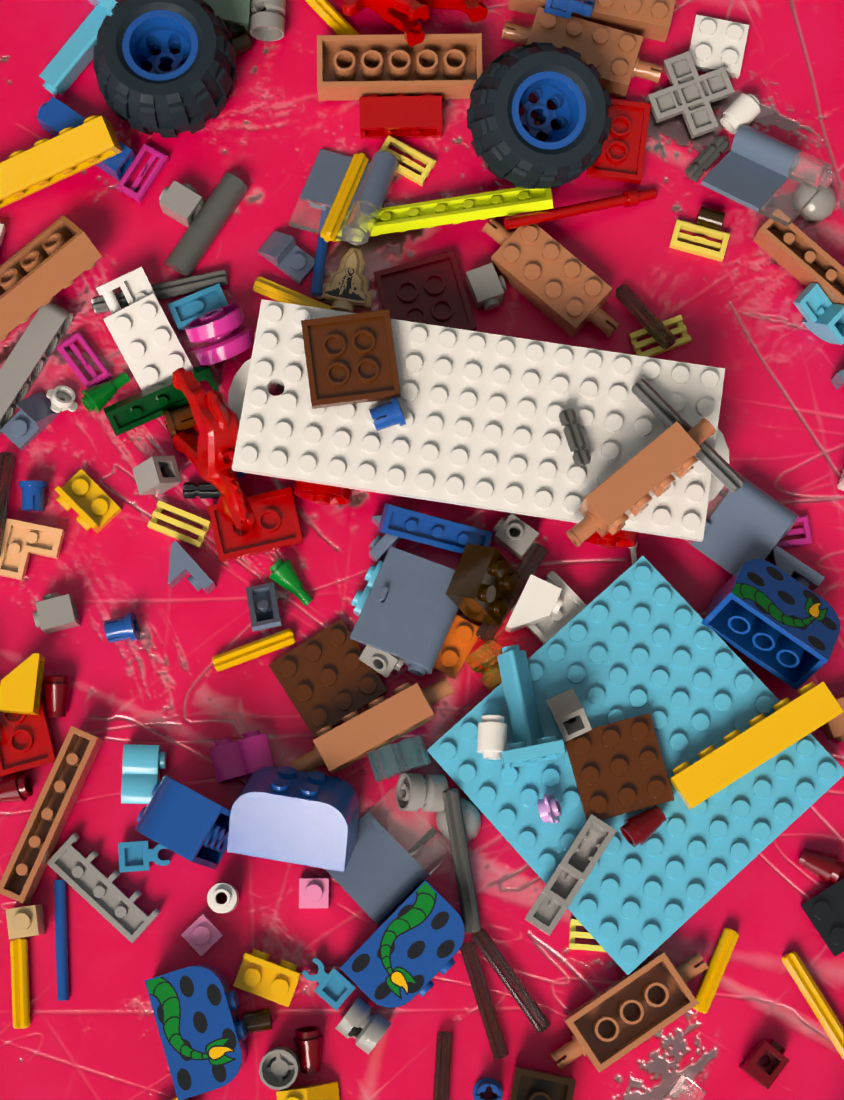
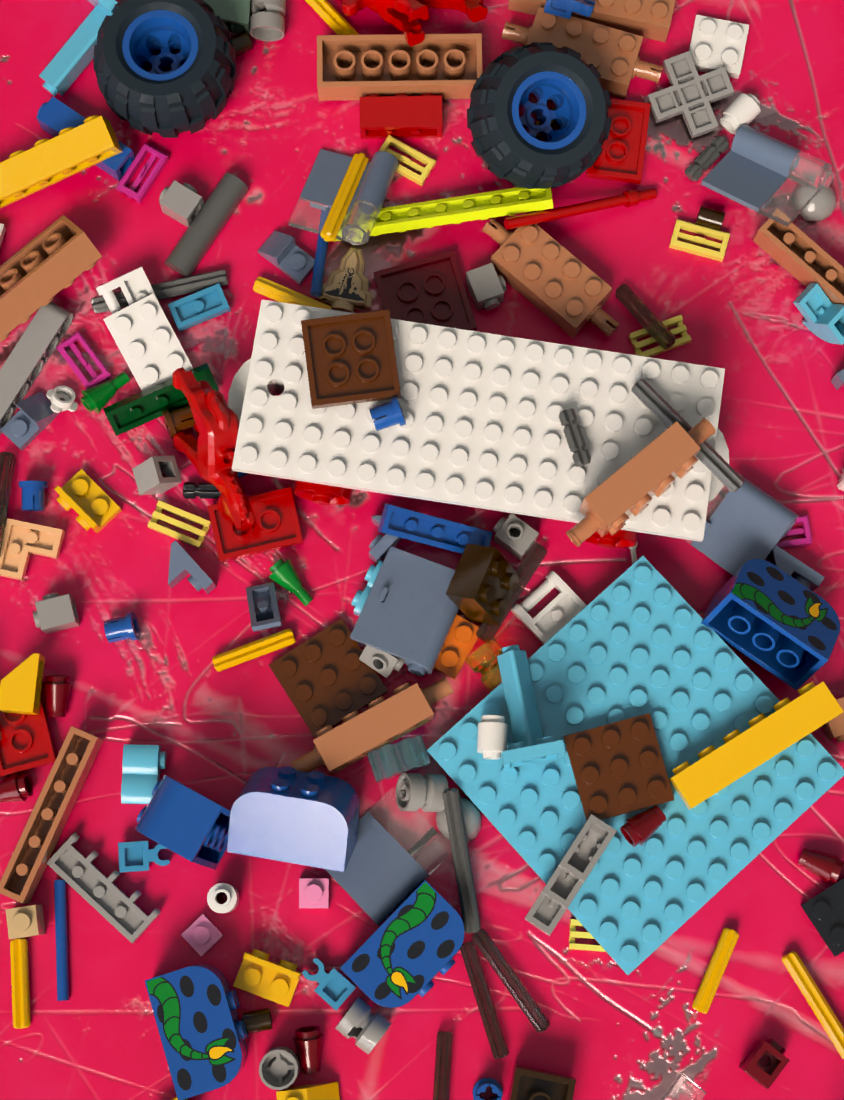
(220, 334): dark pink wheel -> none
(241, 757): dark pink brick -> none
(535, 604): white slope -> none
(549, 809): lavender plate -> none
(568, 714): light grey brick -> none
(630, 1011): nougat brick -> none

